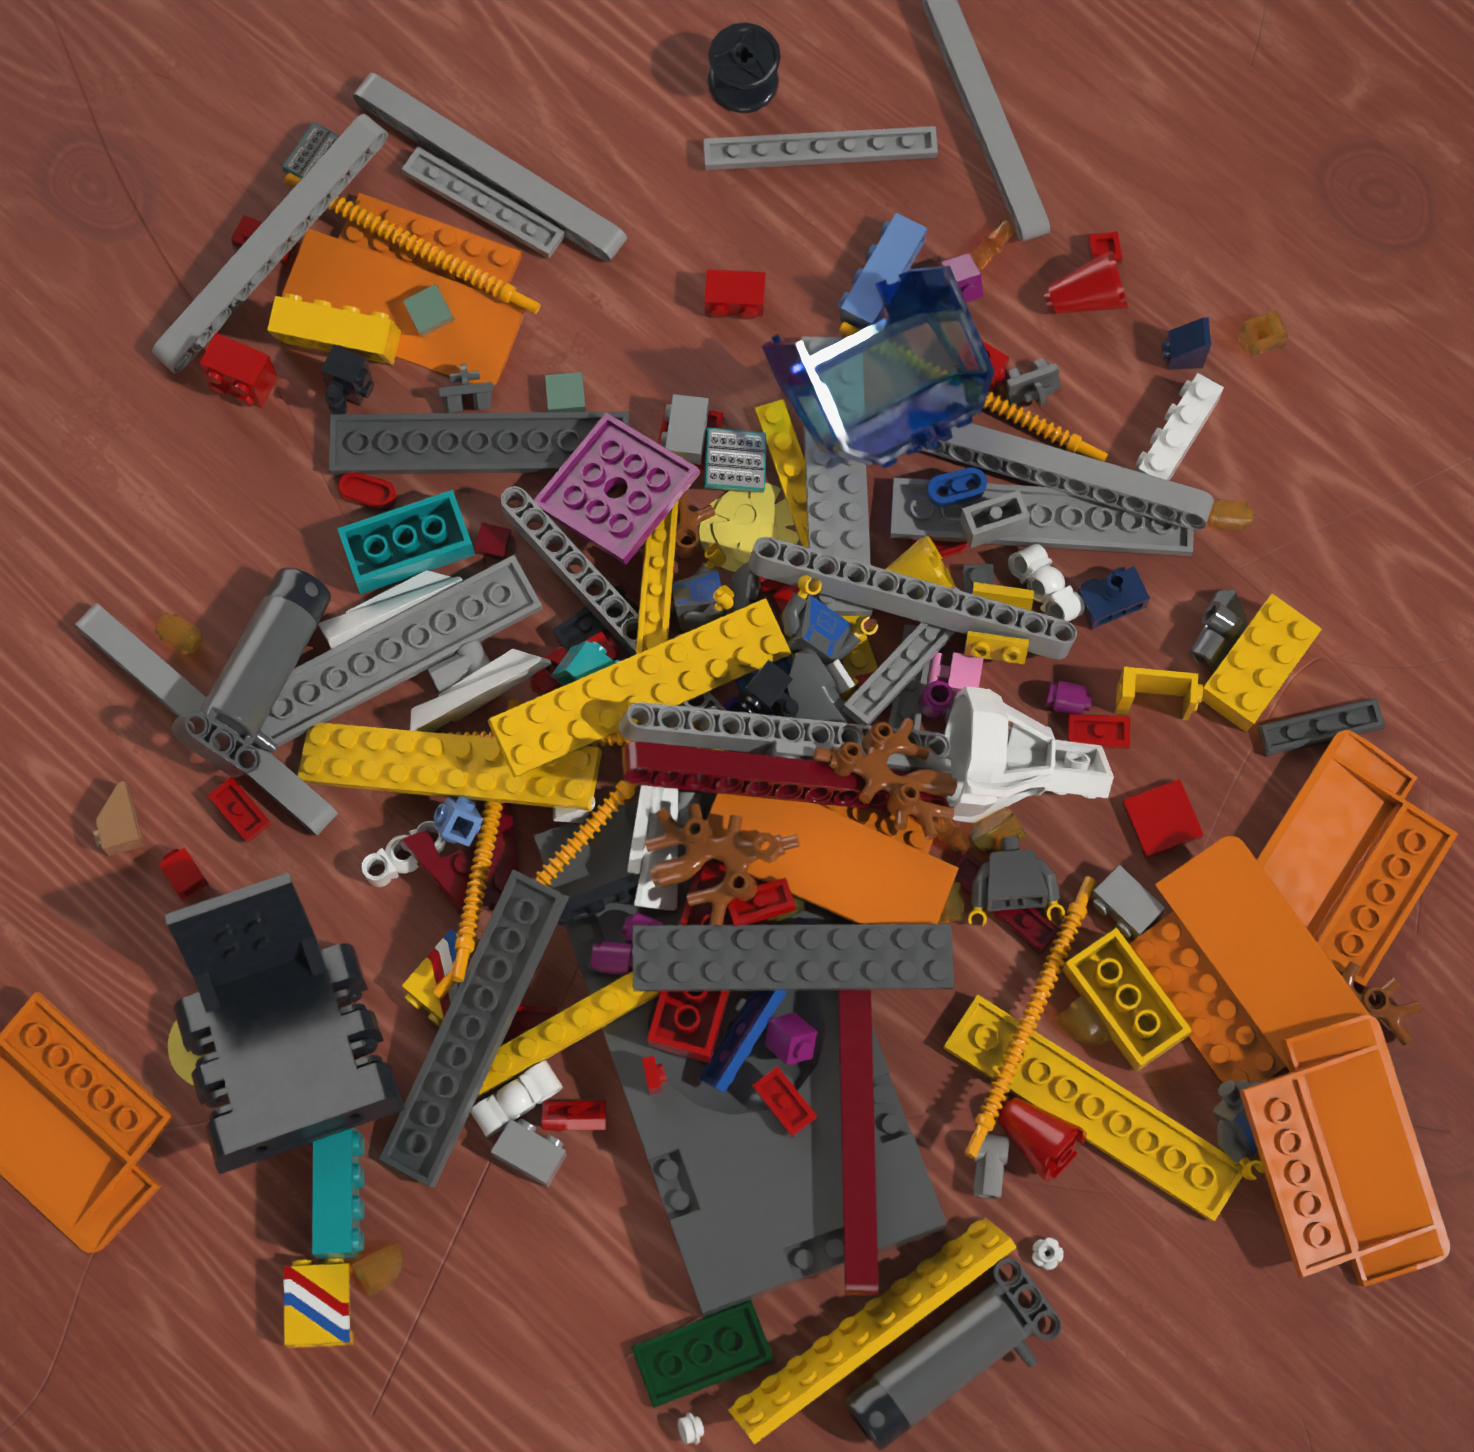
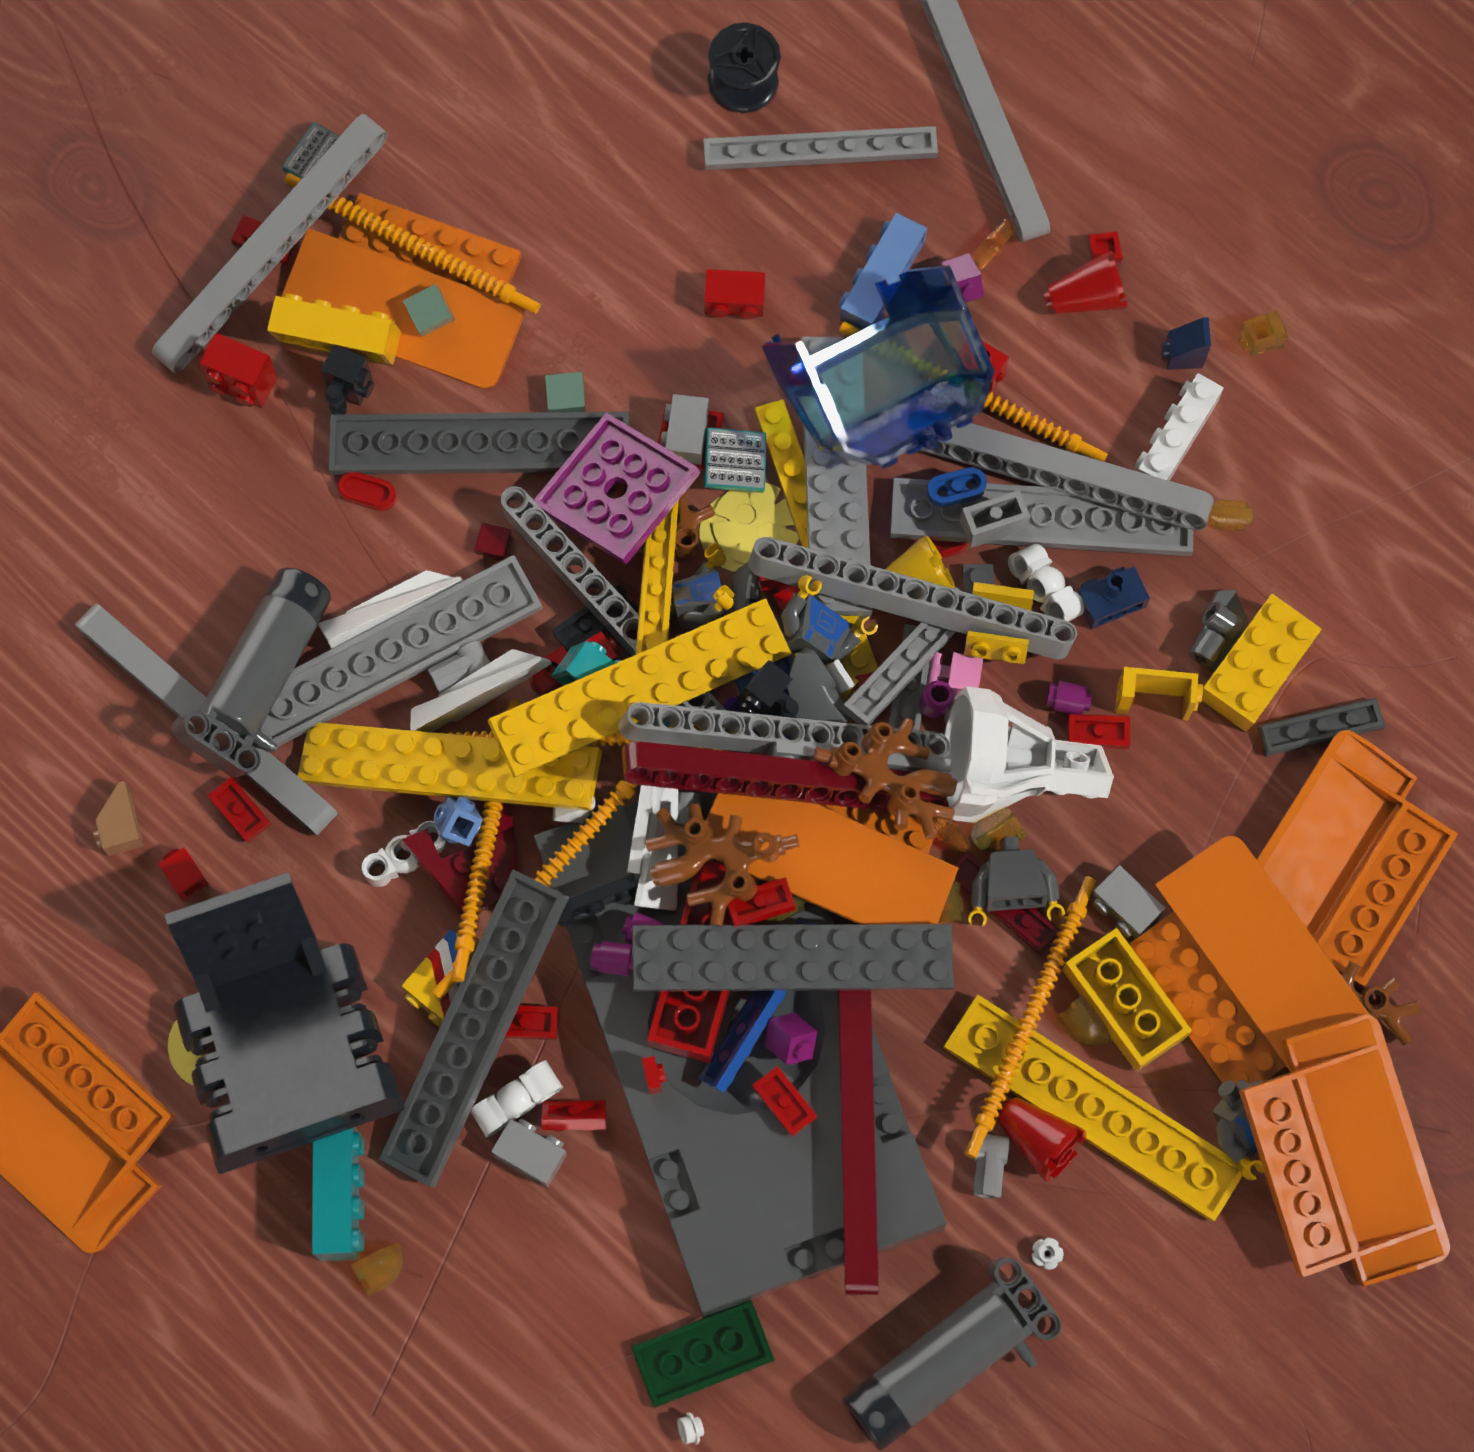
(178, 633): clear yellow brick -> none
(317, 1304): panel -> none
(406, 541): teal brick -> none
(453, 395): dark grey hips -> none
(483, 202): light grey plate -> none
(489, 166): light grey beam -> none
(564, 1030): yellow plate -> none
(870, 1329): yellow plate -> none
(1033, 385): dark grey hips -> none
(1162, 818): red tile -> none

